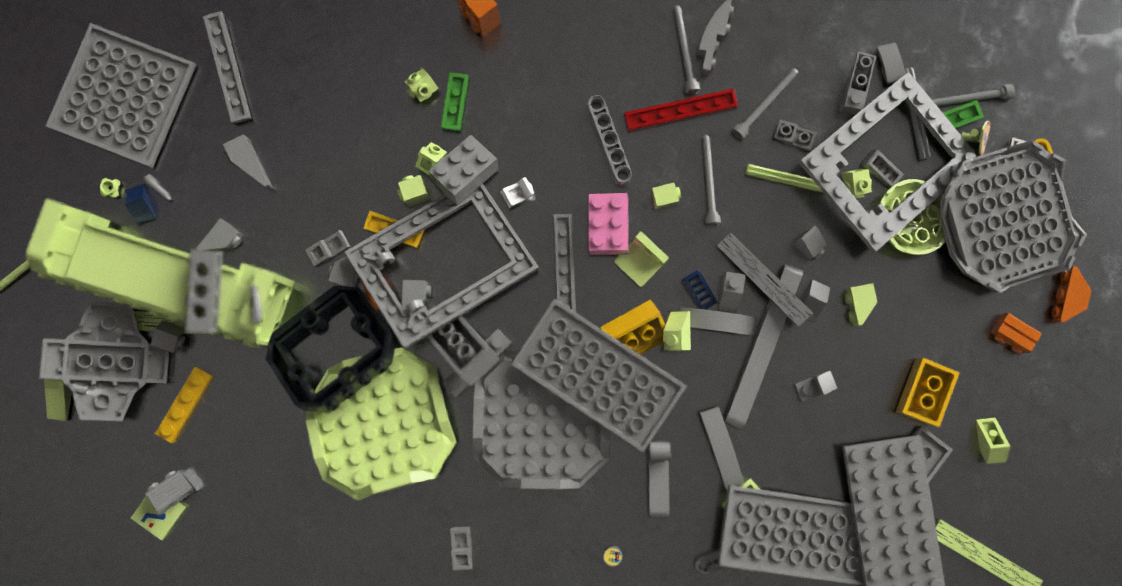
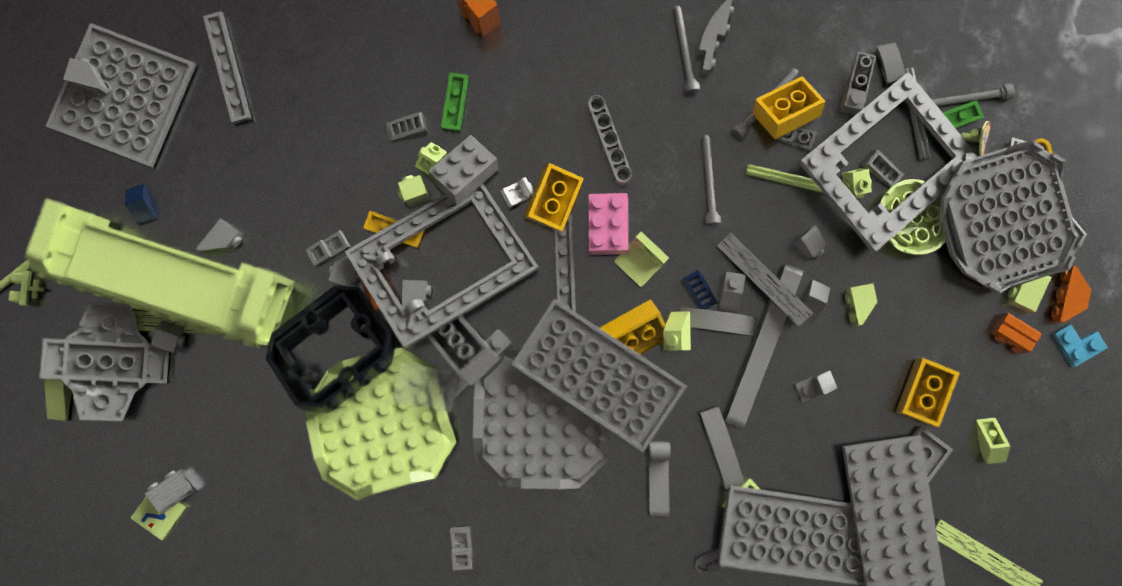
(25, 279): none -> yellowish green hips
(84, 75): none -> light grey slope
(104, 187): yellowish green plate -> none
(153, 184): light grey piece -> none
(184, 404): yellow plate -> none
(210, 301): light grey brick -> none
(244, 156): light grey slope -> none
(256, 307): light grey piece -> none
(408, 133): none -> light grey slope
(420, 85): yellowish green brick -> none
(426, 387): none -> clear tile
(553, 197): none -> yellow slope
(612, 556): tile -> none
(665, 195): yellowish green brick -> none
(680, 110): red tile -> none
(788, 107): none -> yellow brick
(1028, 294): none -> yellowish green slope
(1077, 349): none -> medium azure plate

